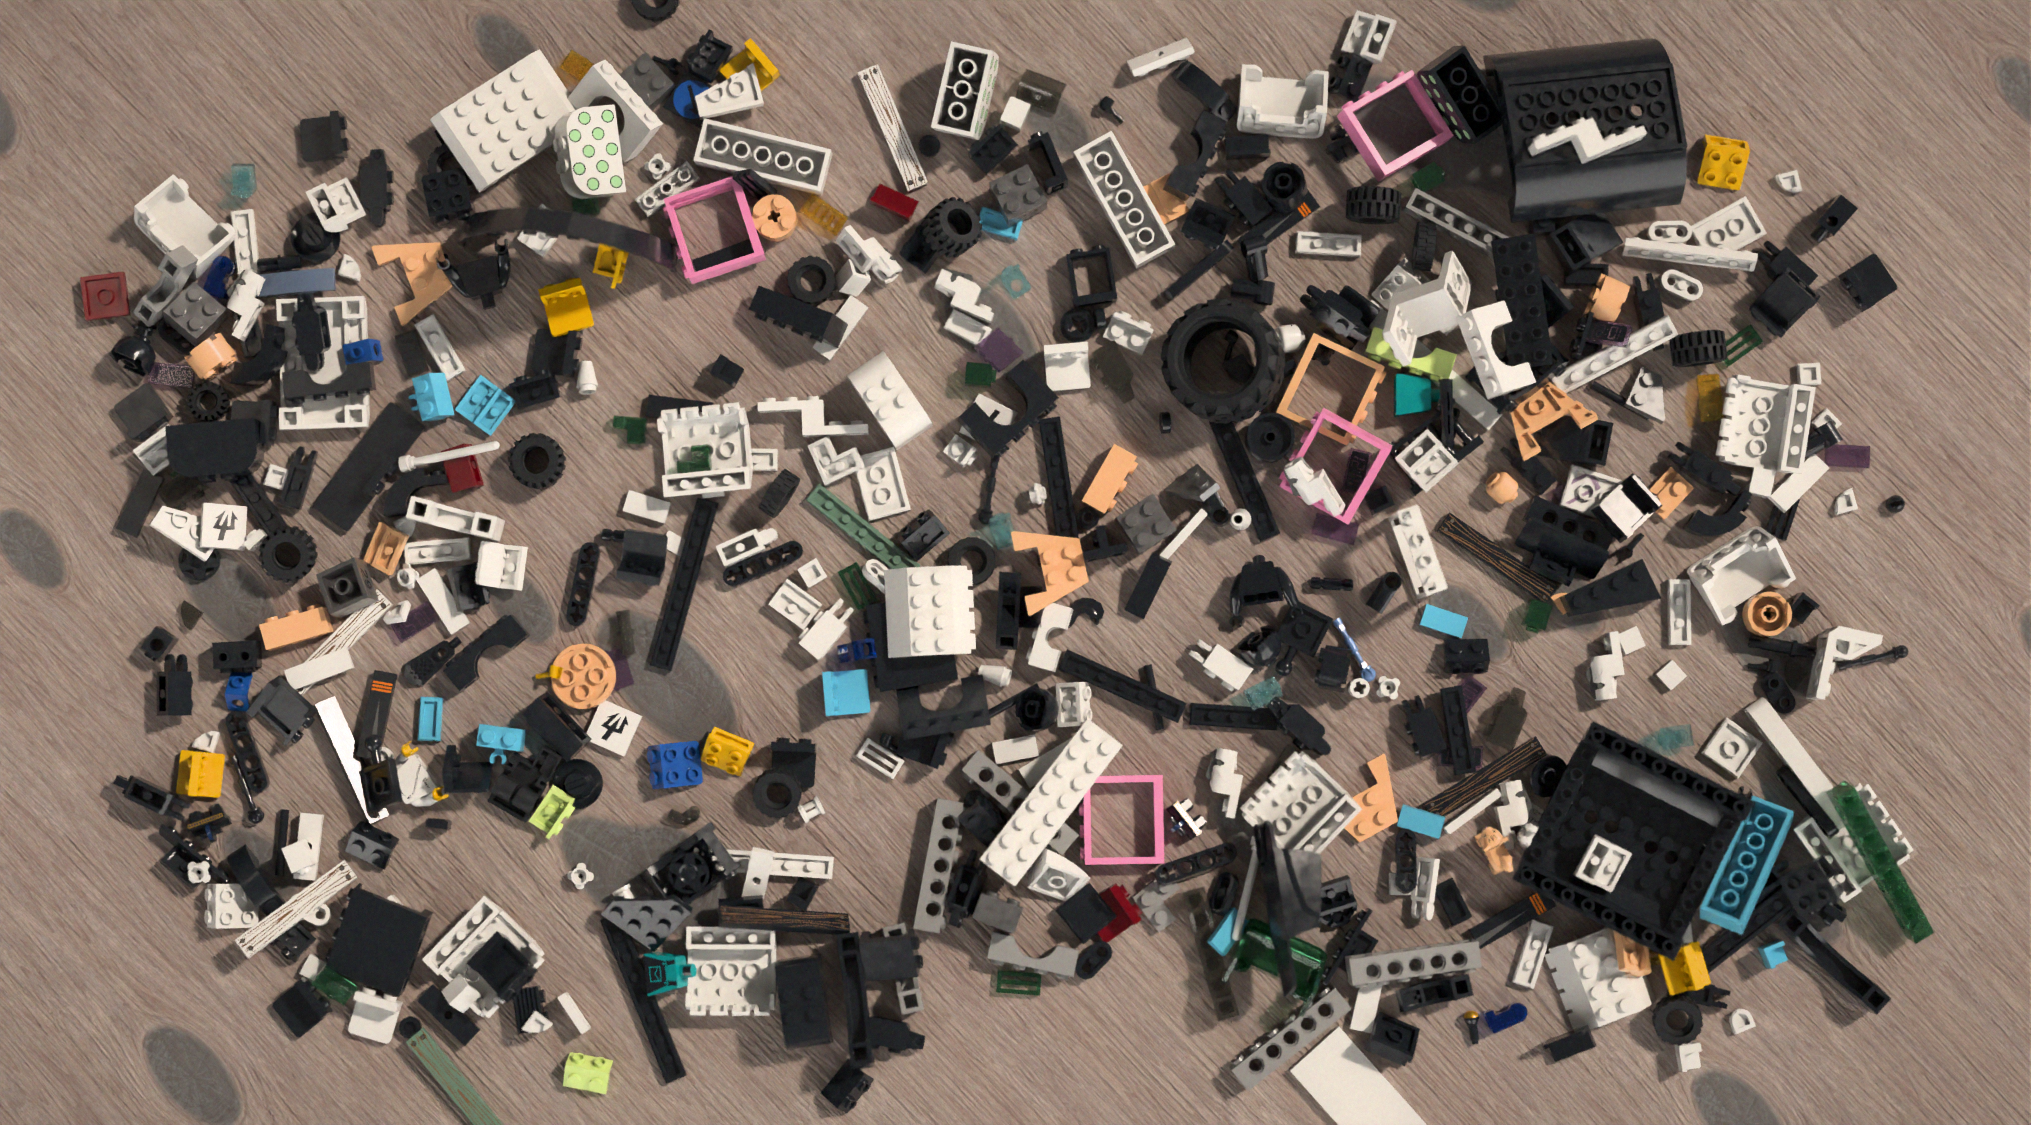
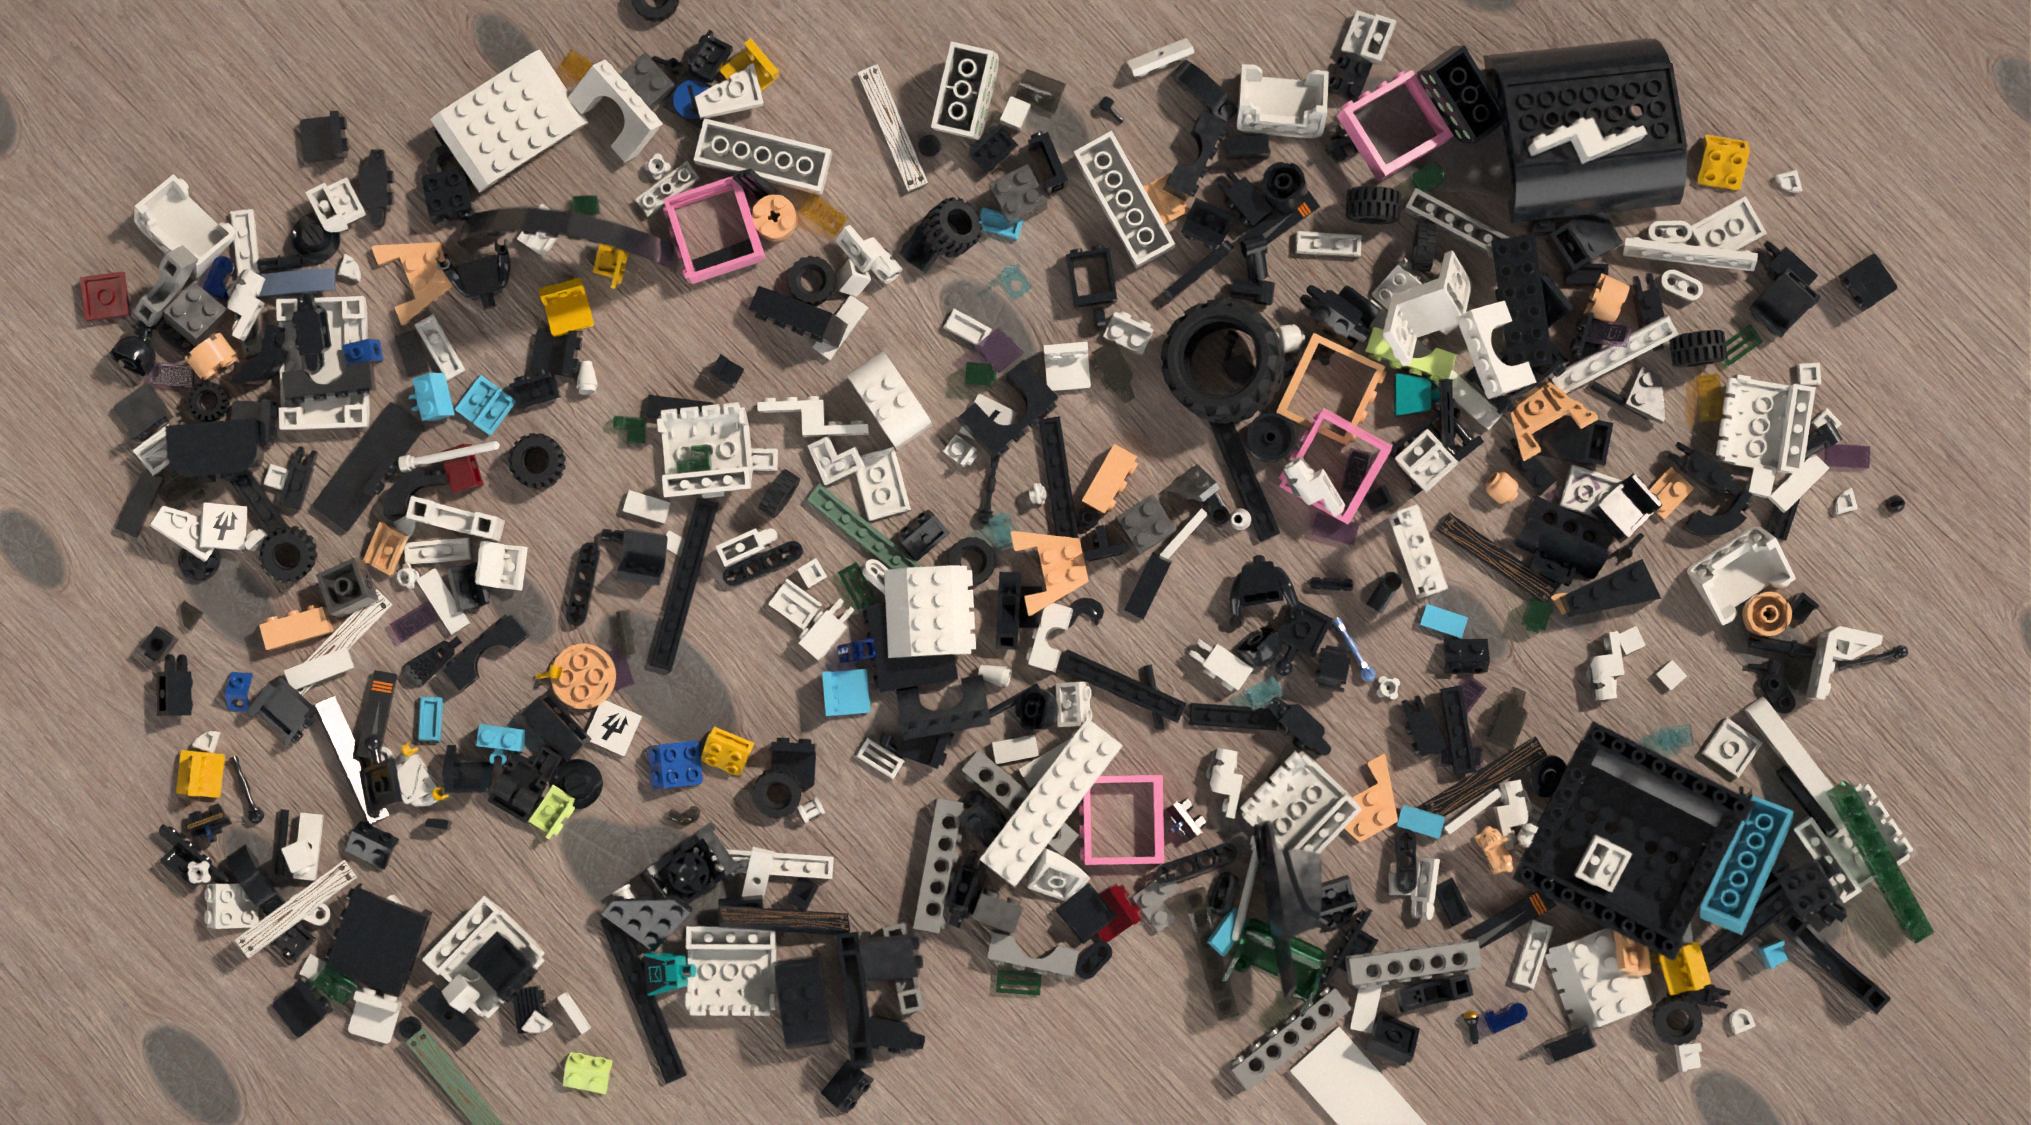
(151, 796): black hinge -> none
(237, 655): black brick -> none
(243, 180): clear light blue bracket -> none
(243, 753): black beam -> none
(398, 614): white tile -> none
(574, 876): white plate -> none
(589, 152): white brick -> none
(894, 202): dark red panel -> none
(964, 293): white plate -> none
(1077, 315): black gear -> none
(1165, 422): black tile -> none
(1365, 691): white bush -> none
(1679, 611): white tile -> none
(1839, 211): black torso -> none

